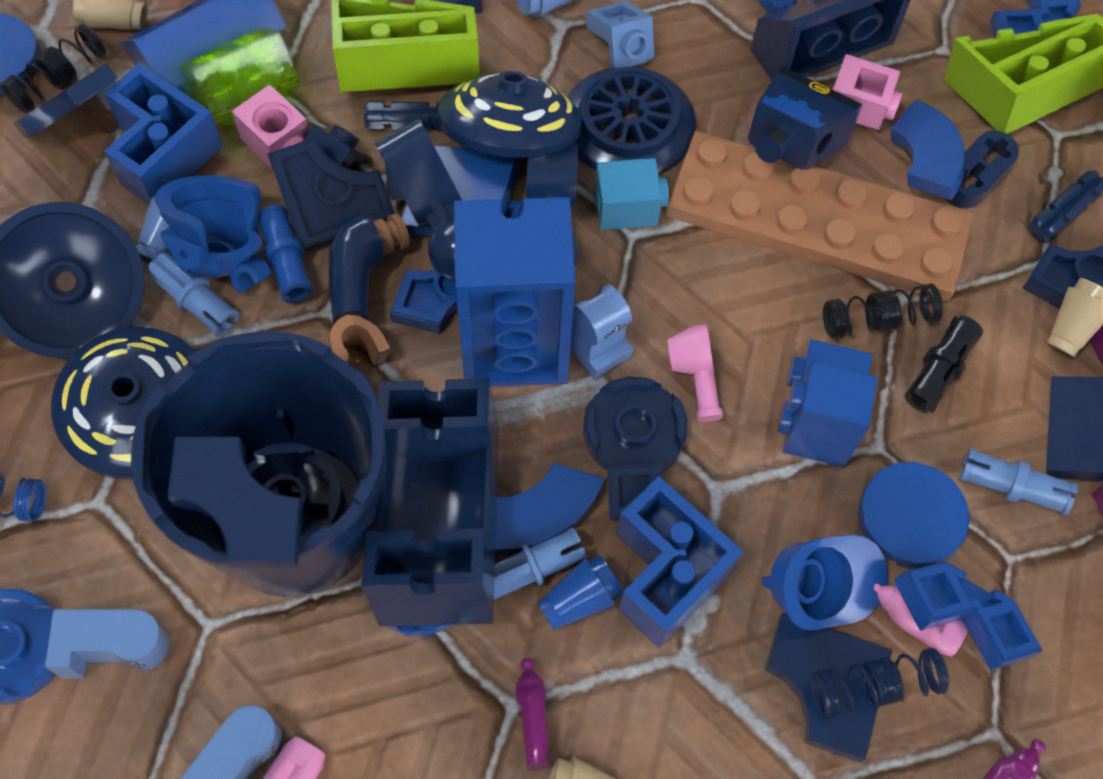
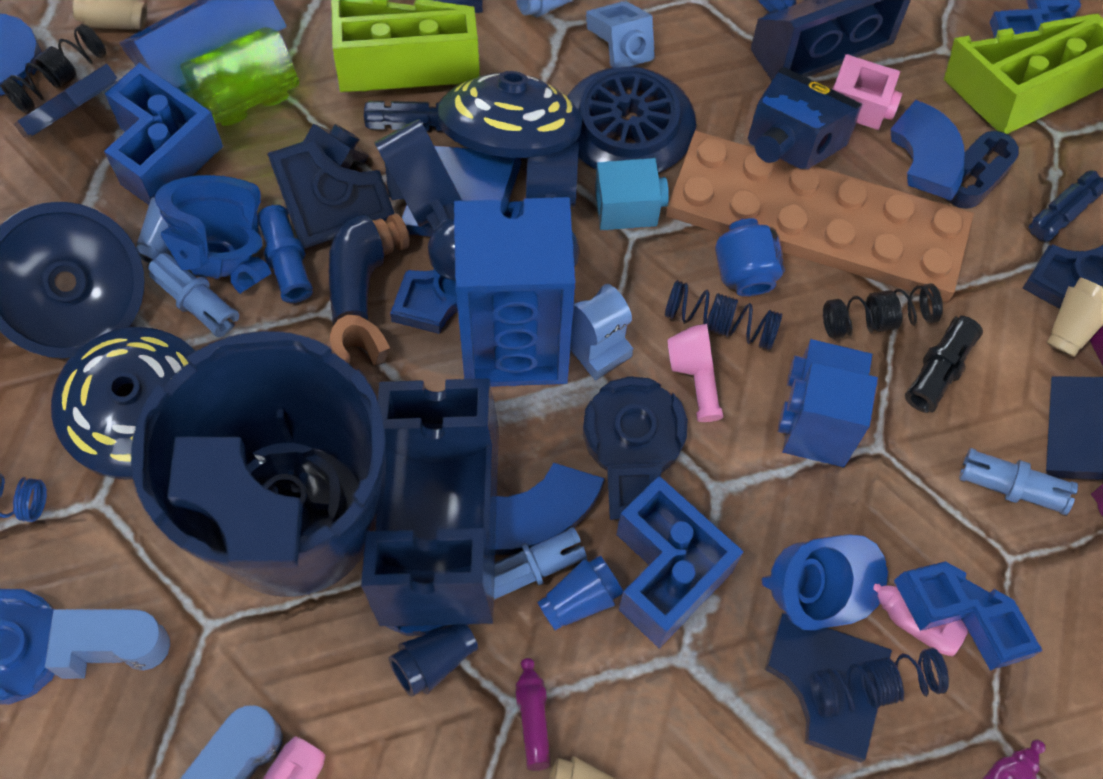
(269, 123): bright pink brick -> none
(431, 657): none -> dark blue cone
(722, 314): none -> dark blue piece
(750, 257): none -> blue head
(914, 514): blue tile -> none

